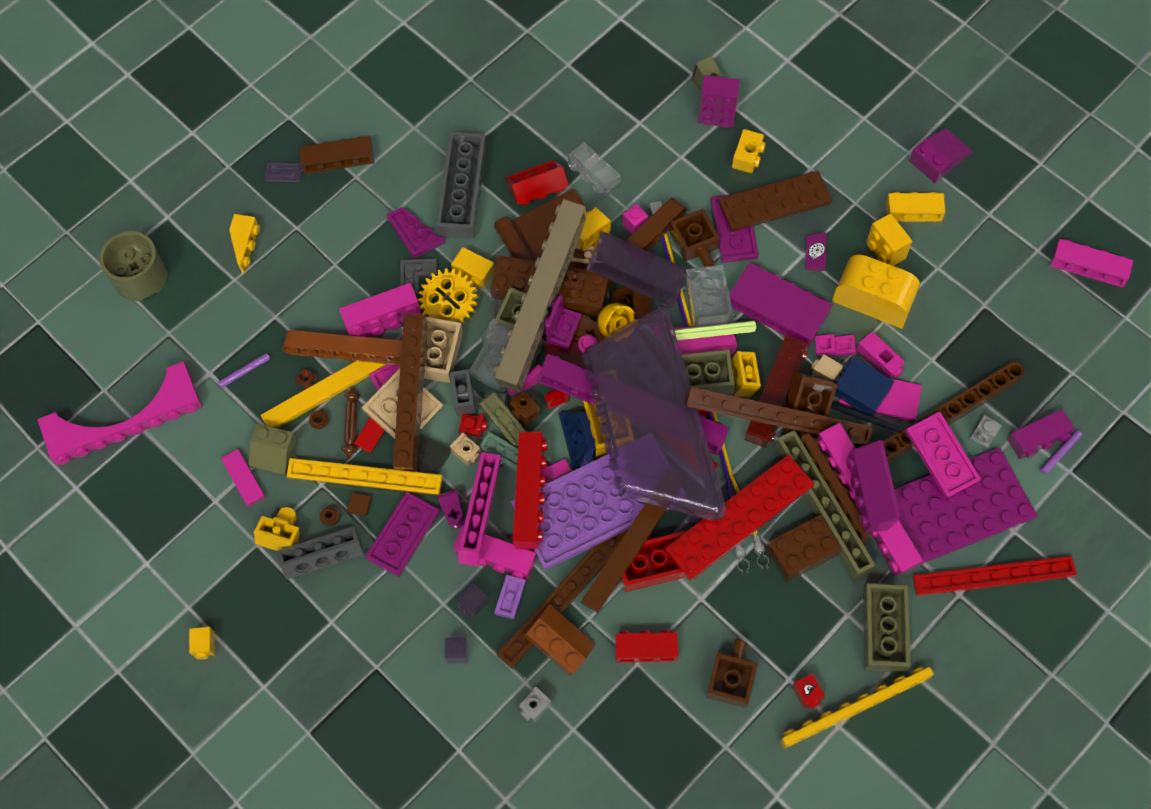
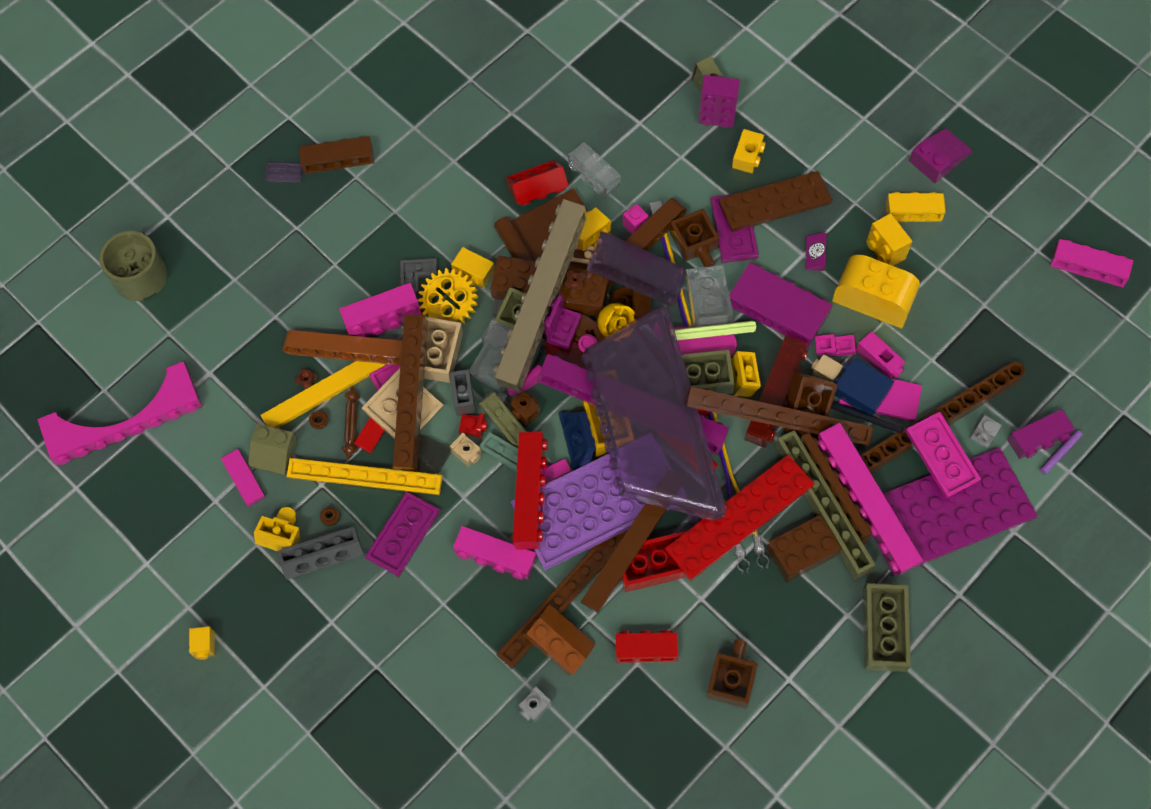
(243, 235): yellow slope -> none
(244, 370): medium lavender bar -> none
(359, 504): reddish brown tile -> none
(412, 233): magenta wing -> none
(451, 506): magenta piece -> none
(456, 650): clear purple brick -> none
(461, 185): dark grey brick -> none
(472, 601): clear purple brick -> none
(479, 509): dark pink brick -> none
(510, 597): medium lavender plate -> none
(555, 398): red bracket -> none
(808, 692): red brick -> none
(847, 710): yellow plate -> none
(873, 487): magenta slope -> none
(994, 576): red tile -> none

